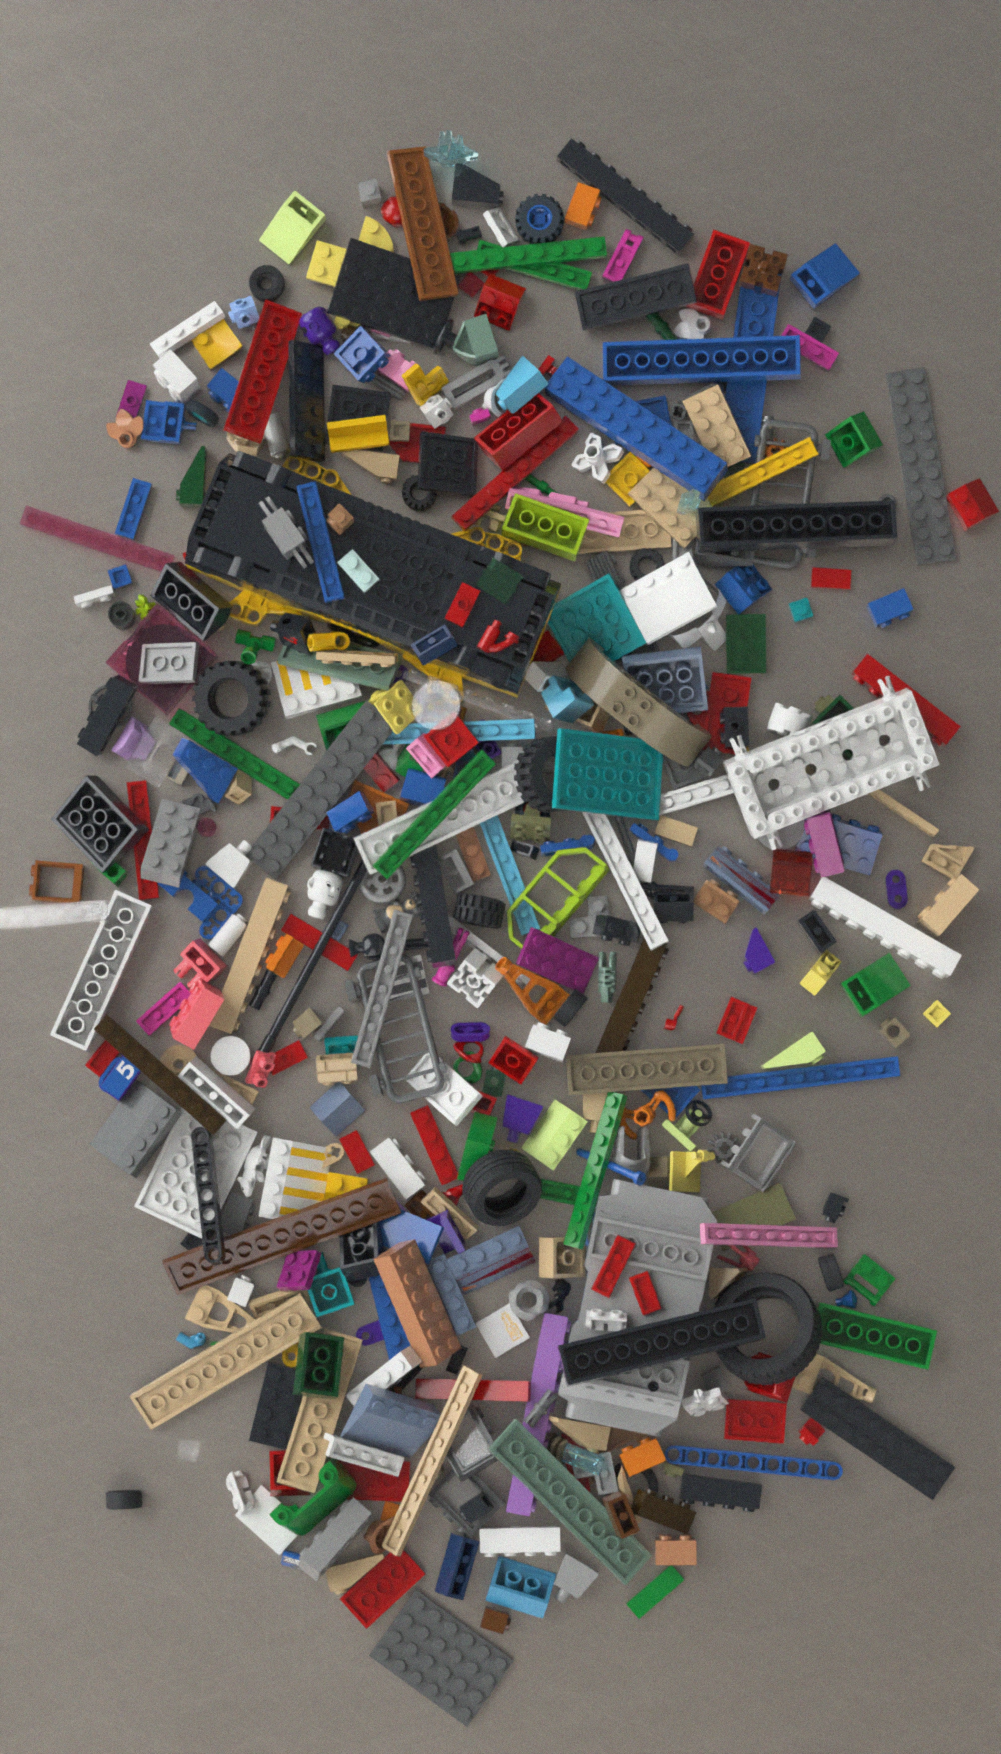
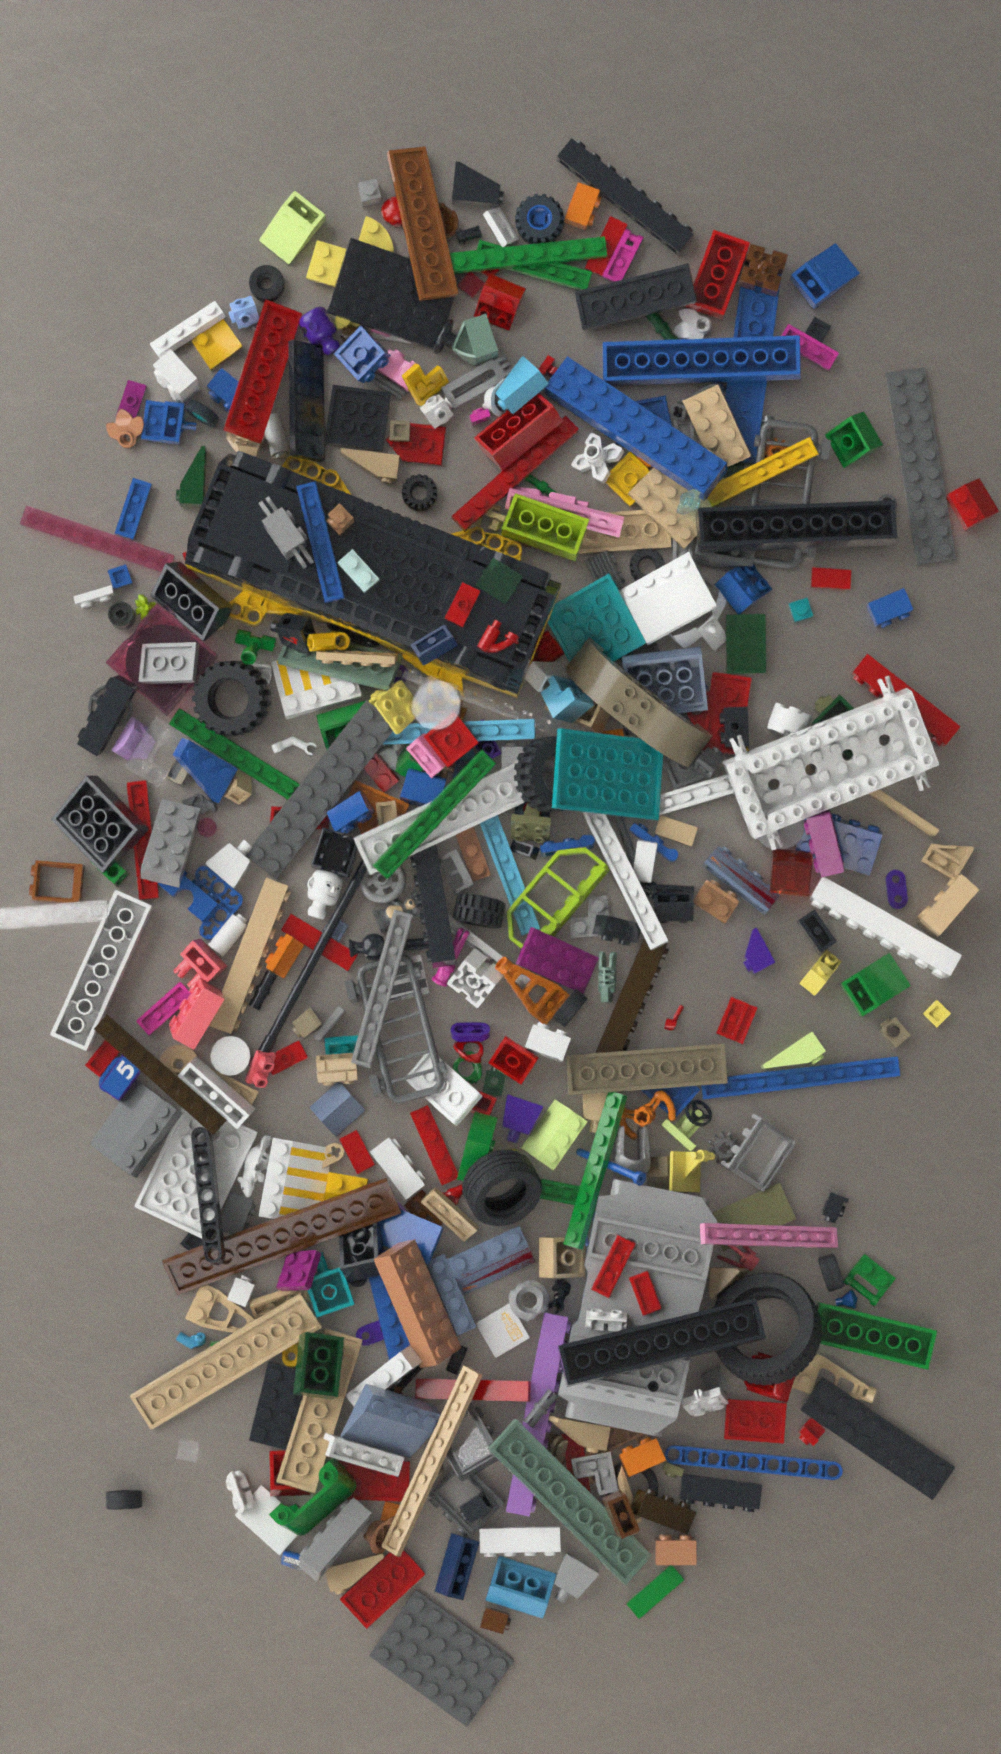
(358, 433): yellow panel -> none
(447, 464): black plate -> none
(450, 150): clear light blue plate -> none
(451, 1236): panel -> none
(583, 1459): clear light blue plate -> none
(613, 233): none -> red tile

